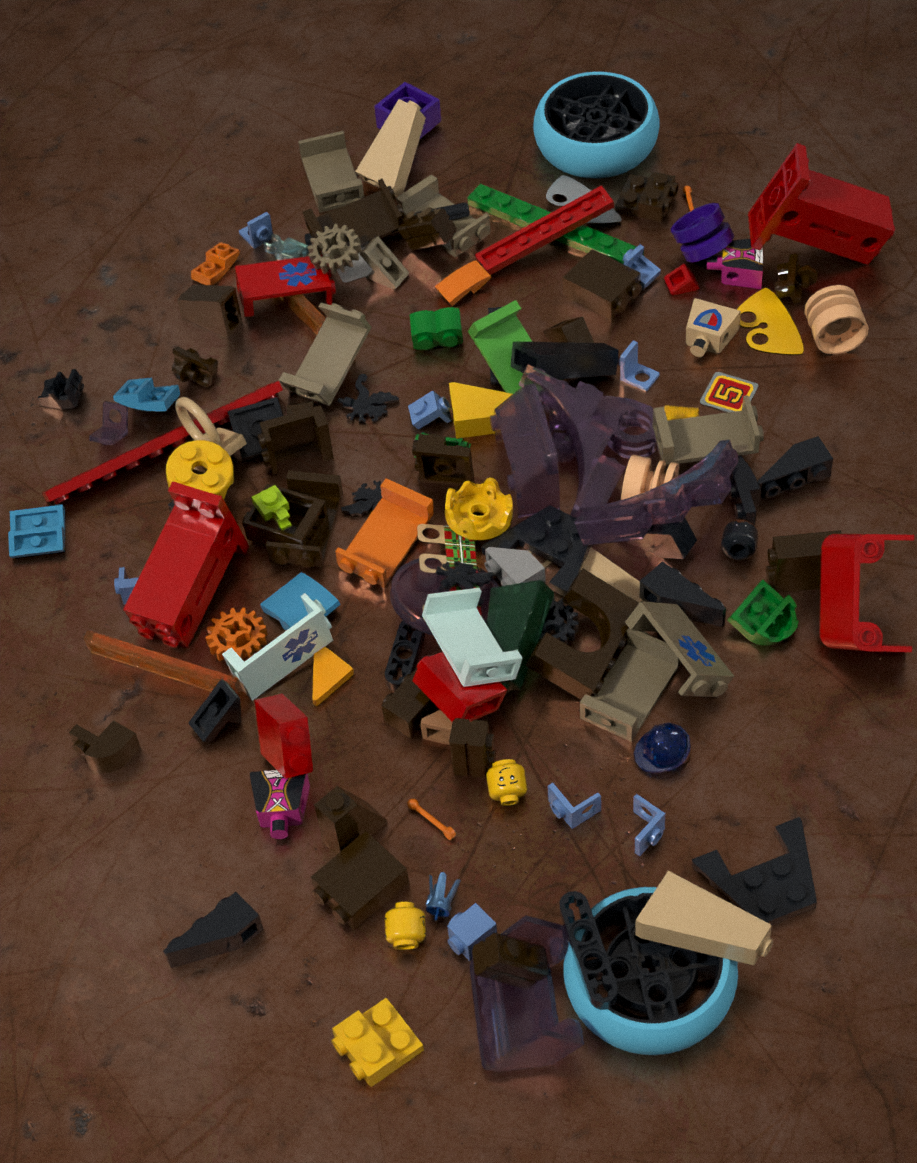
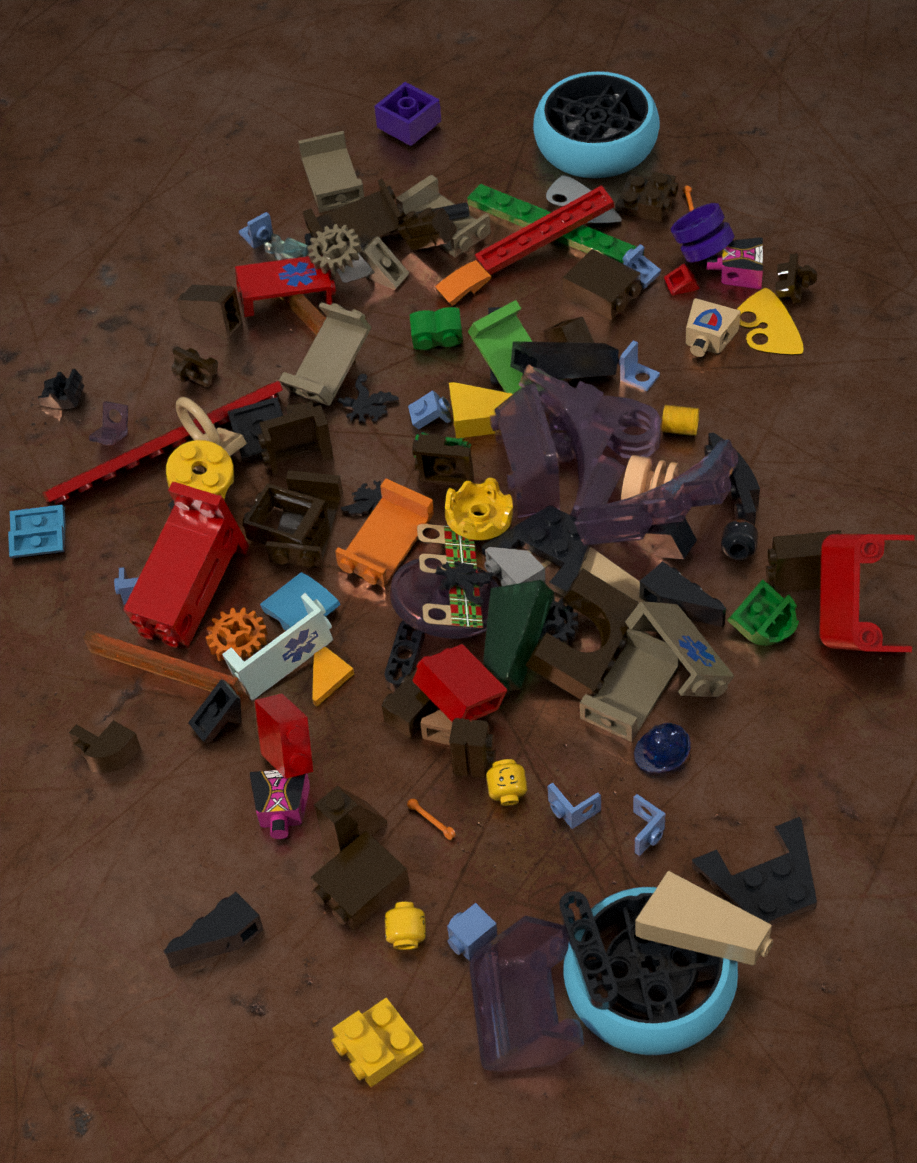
(144, 396): dark azure slope -> none
(217, 263): orange slope -> none
(273, 505): lime plate -> none
(394, 148): tan slope -> none
(436, 902): flat silver piece -> none
(467, 639): light aqua panel -> none
(510, 960): dark brown brick -> none
(696, 437): dark tan panel -> none
(727, 392): sticker -> none
(799, 466): black slope -> none
(821, 212): red brick -> none
(836, 319): light nougat wheel -> none

